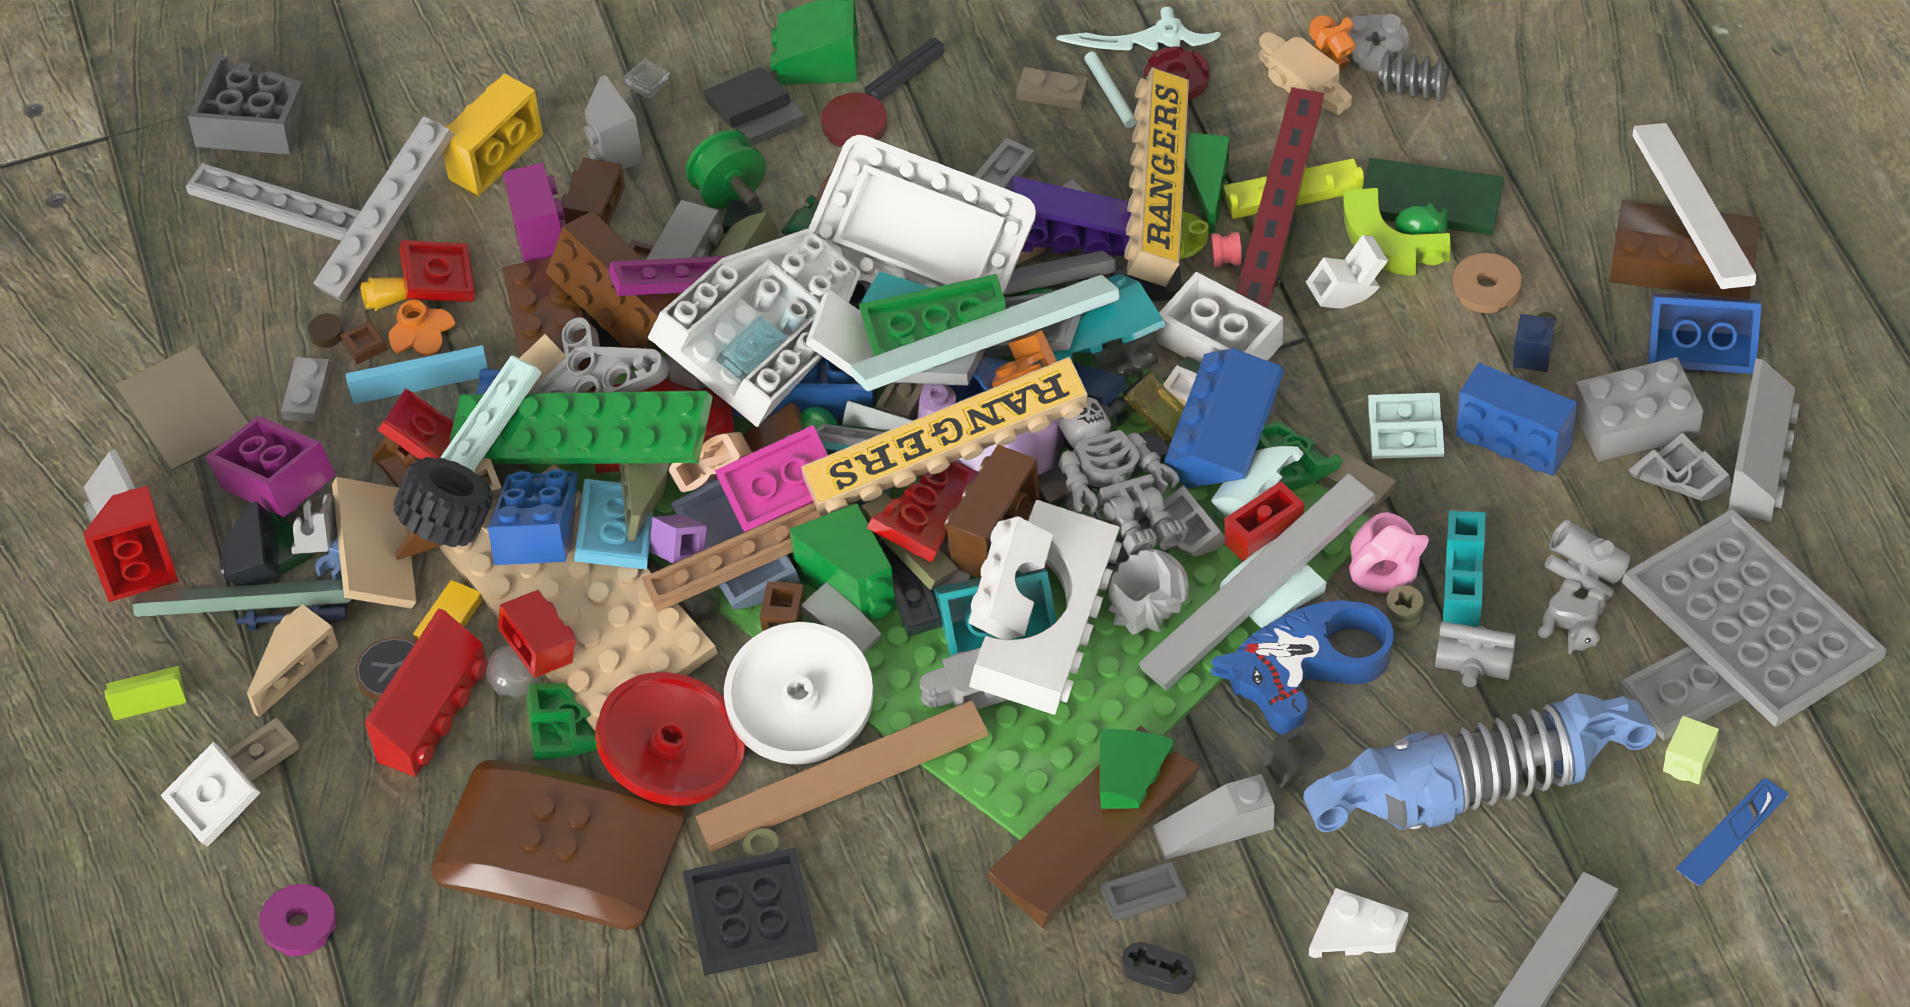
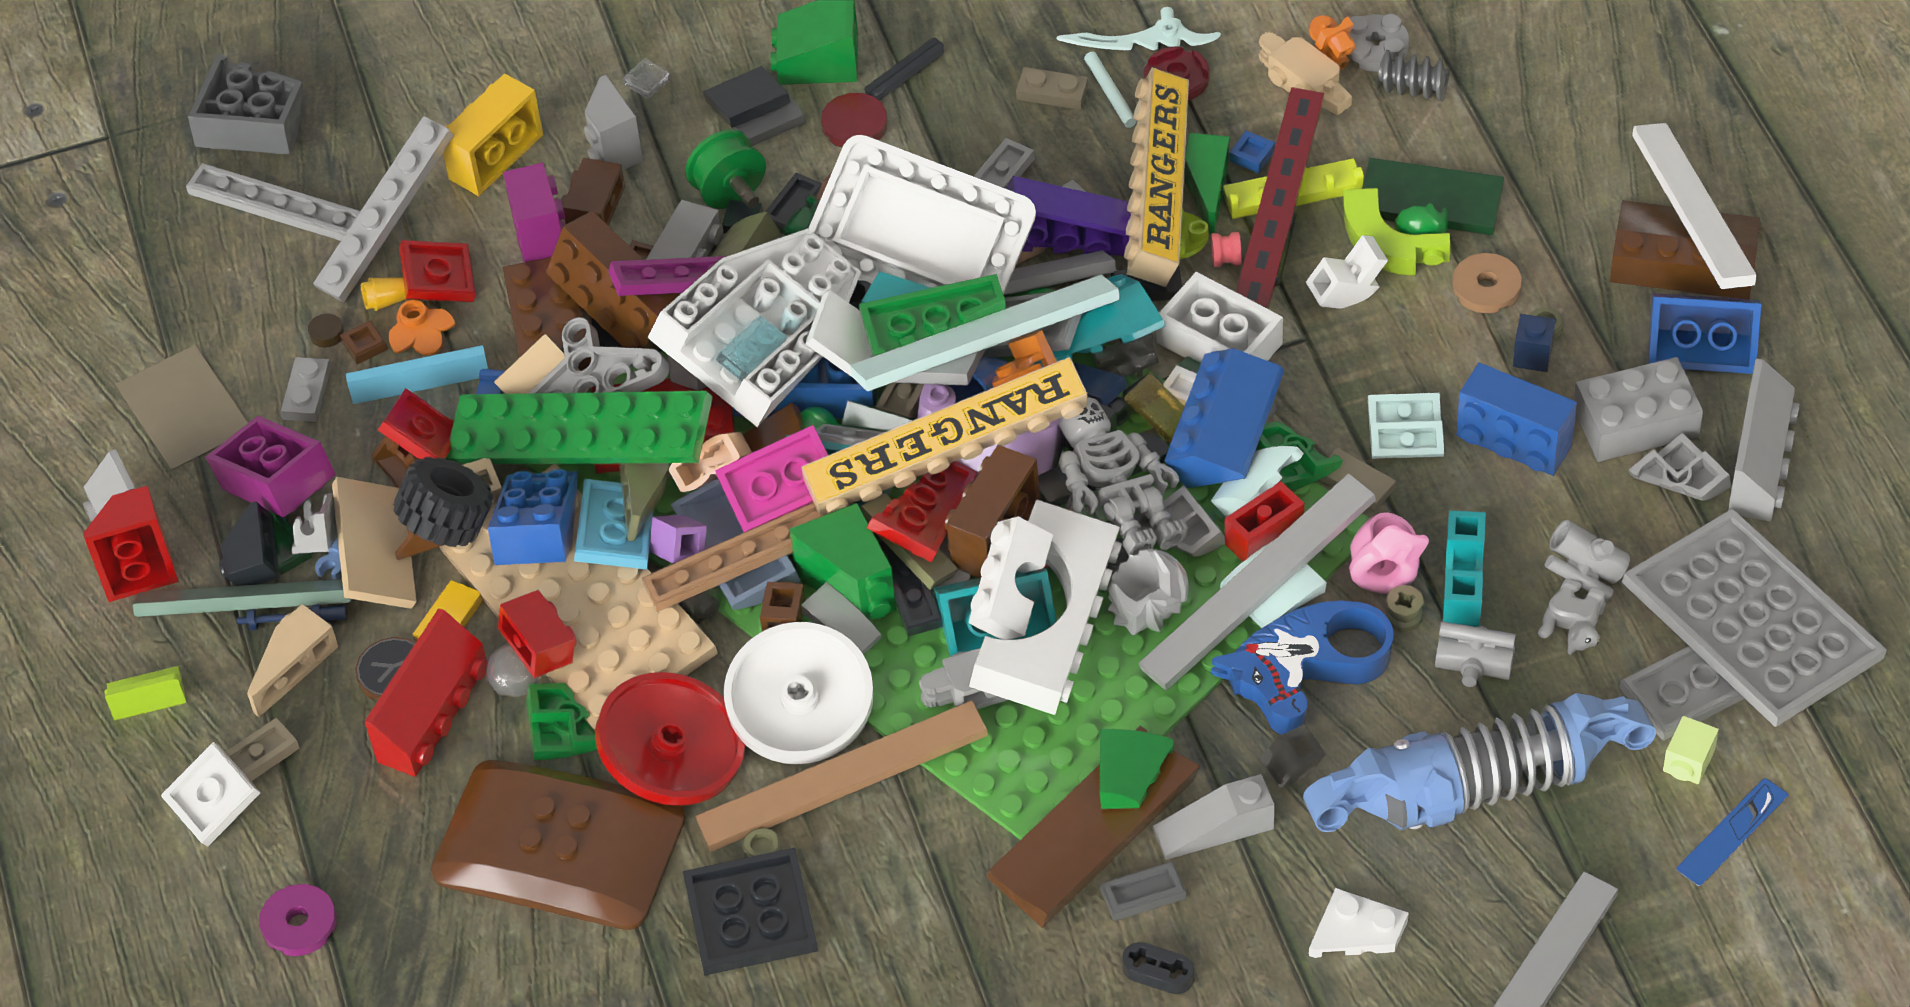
(492, 413): light aqua tile -> none
(792, 198): none -> black tile
(1252, 152): none -> blue plate

